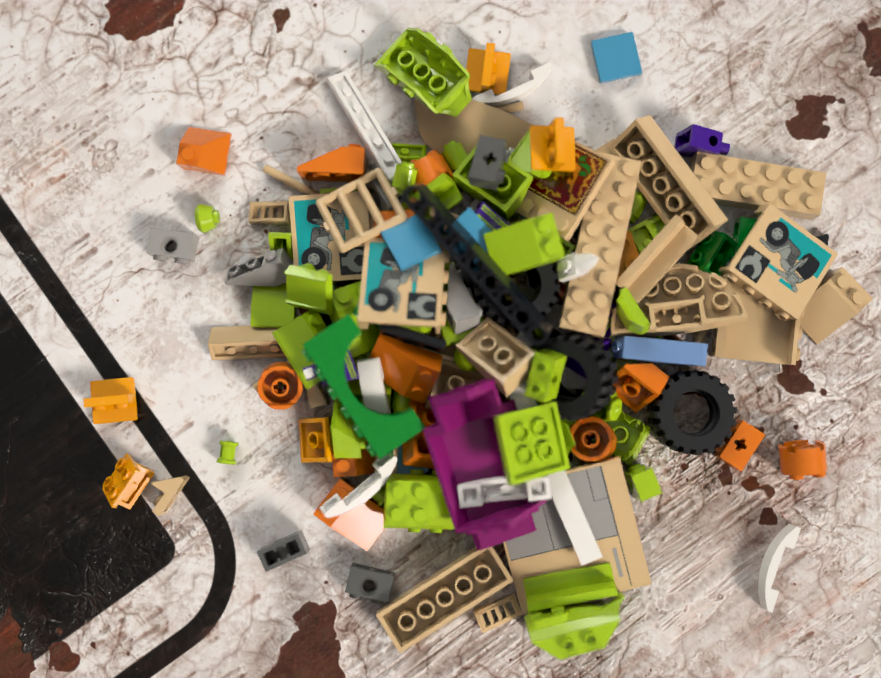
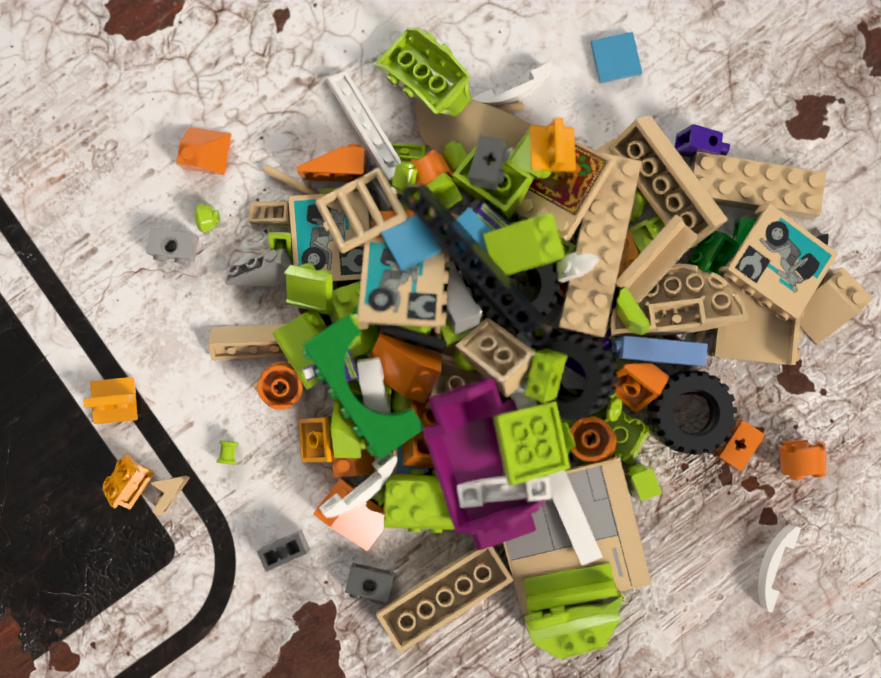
(269, 307): lime slope -> none
(316, 396): tan slope -> none
(488, 69): light orange bracket -> none
(501, 619): tan slope -> none

